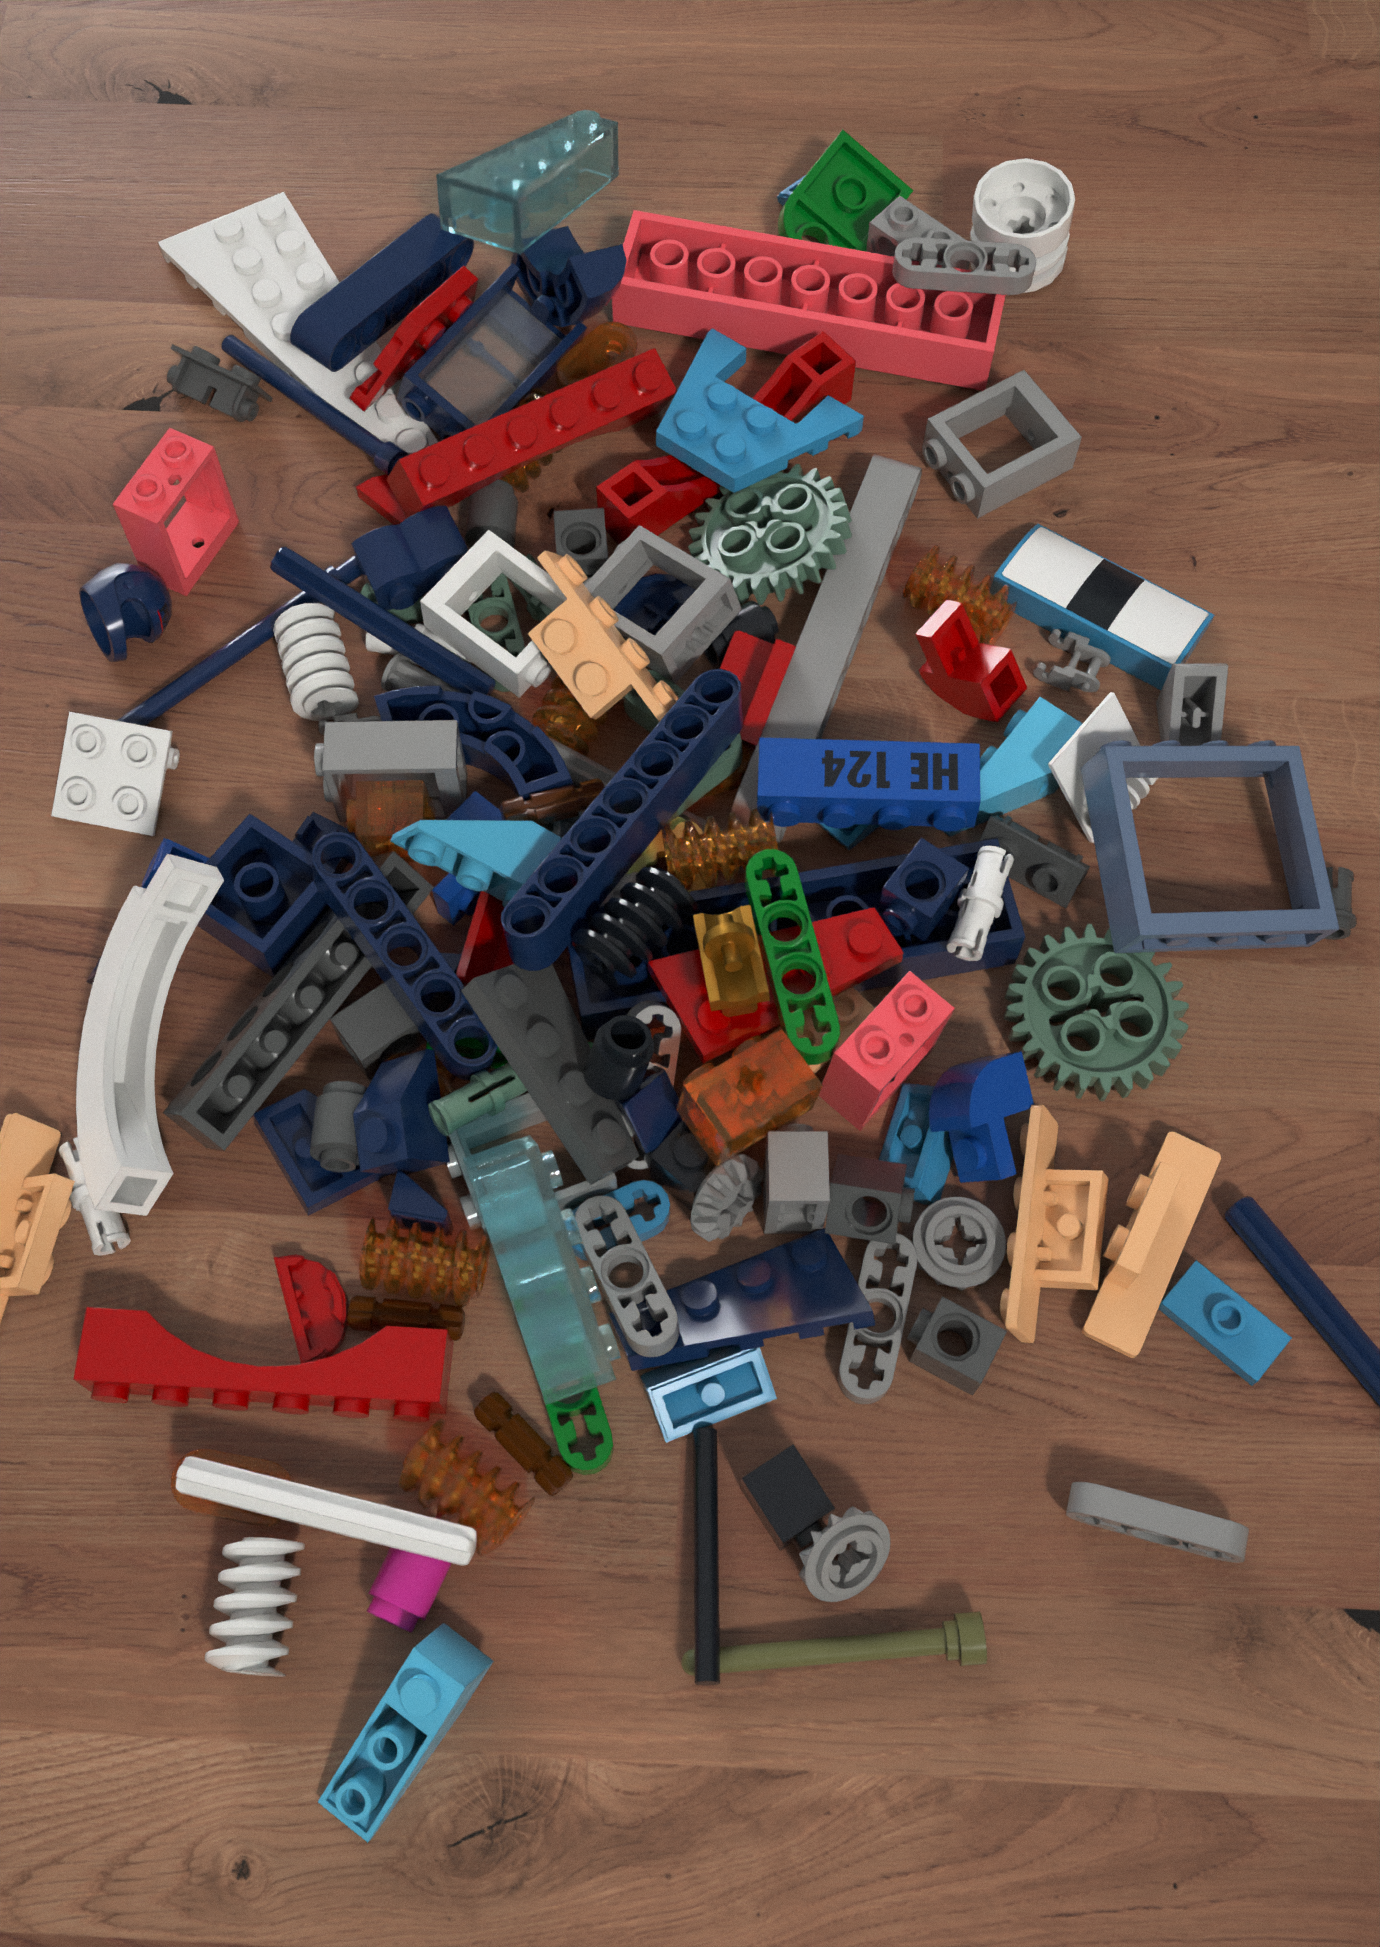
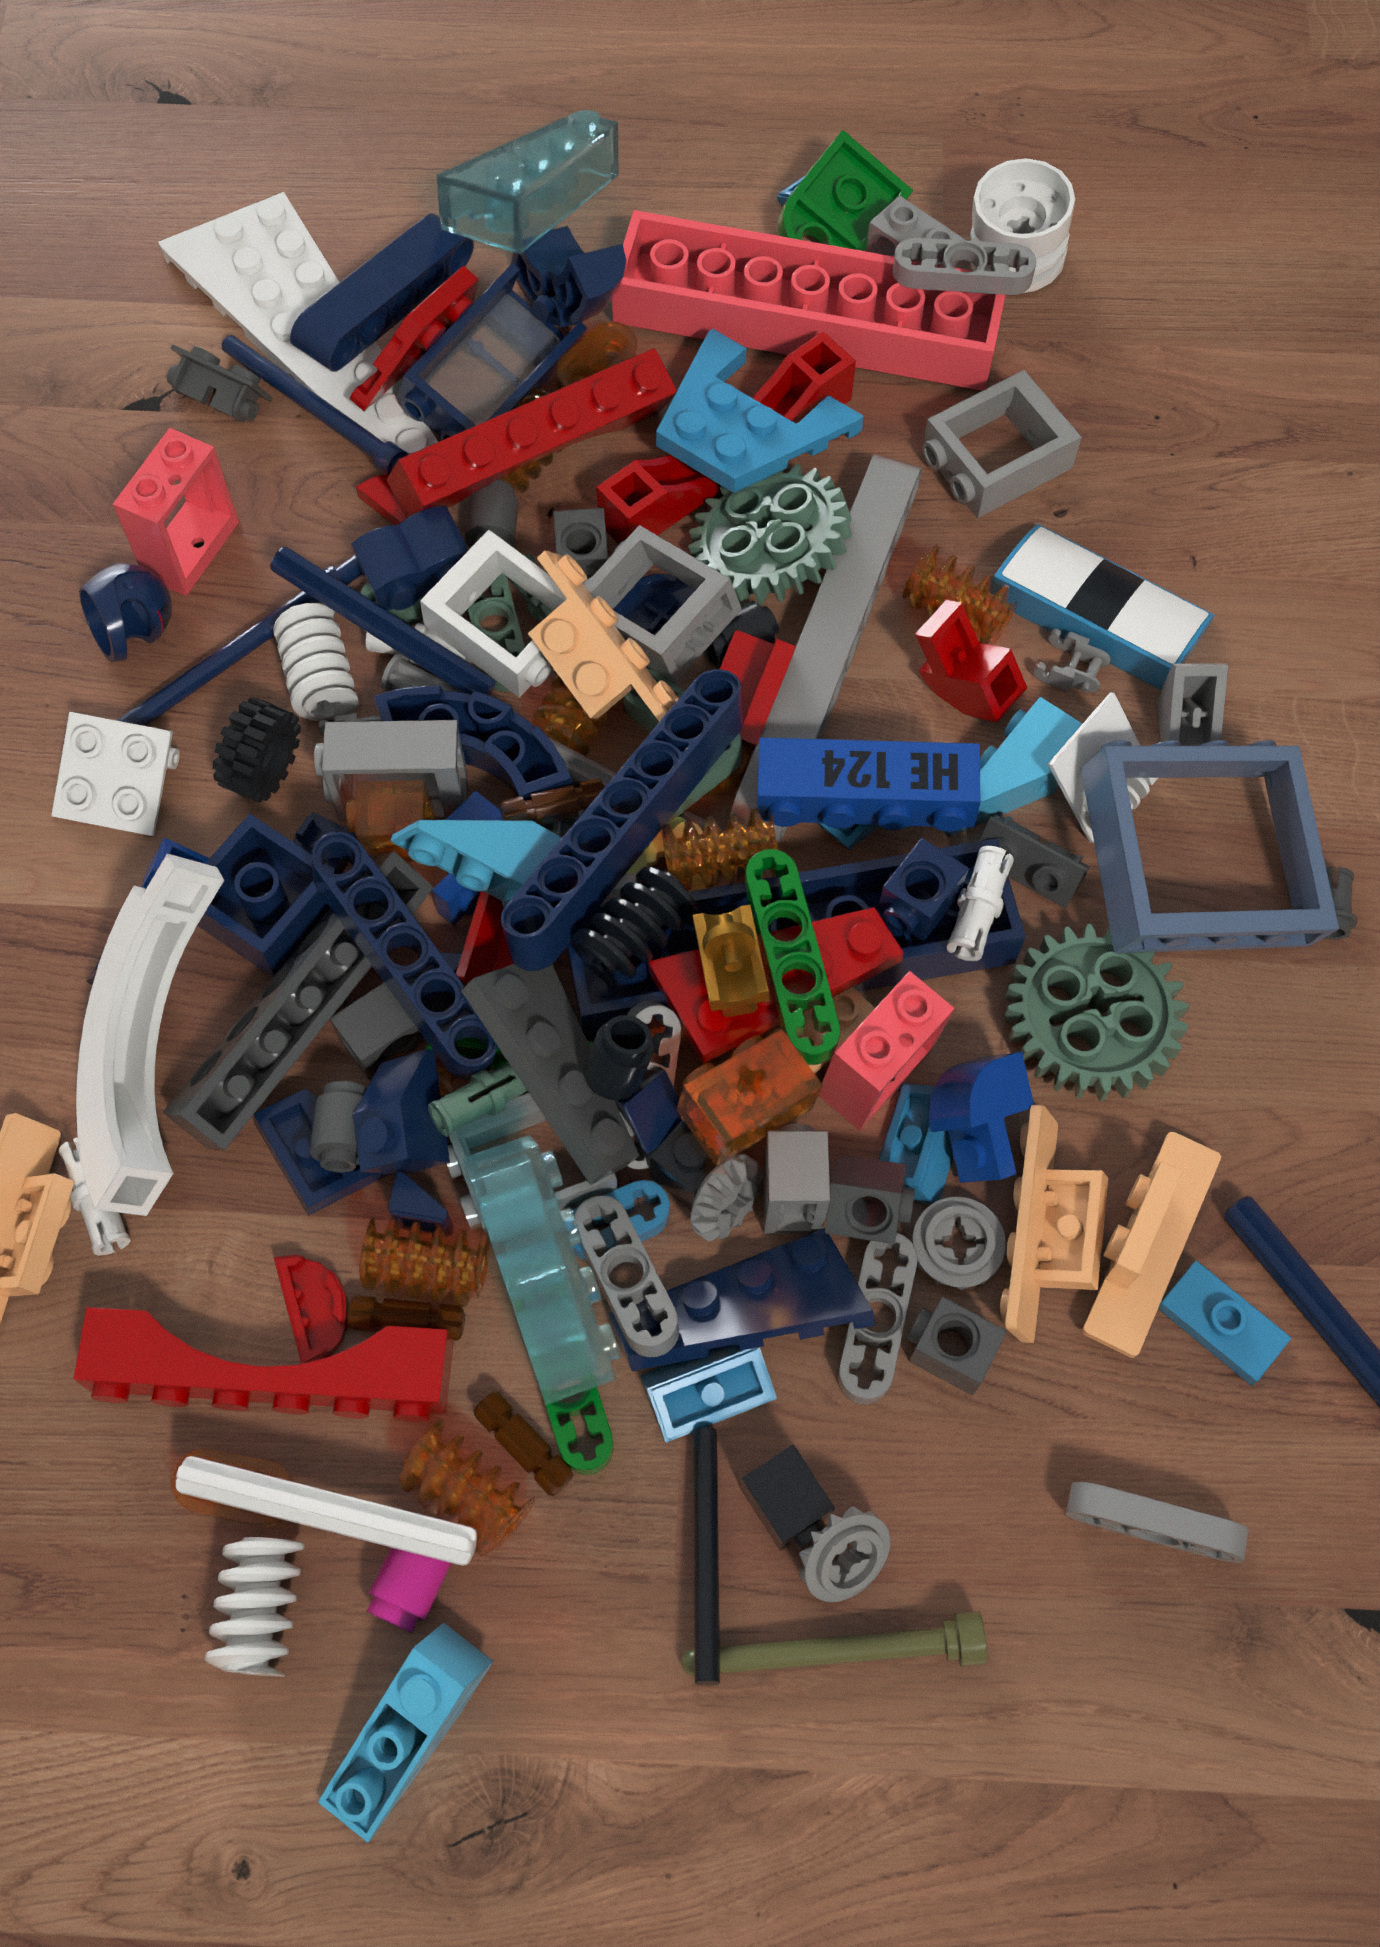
(256, 749): none -> black tyre

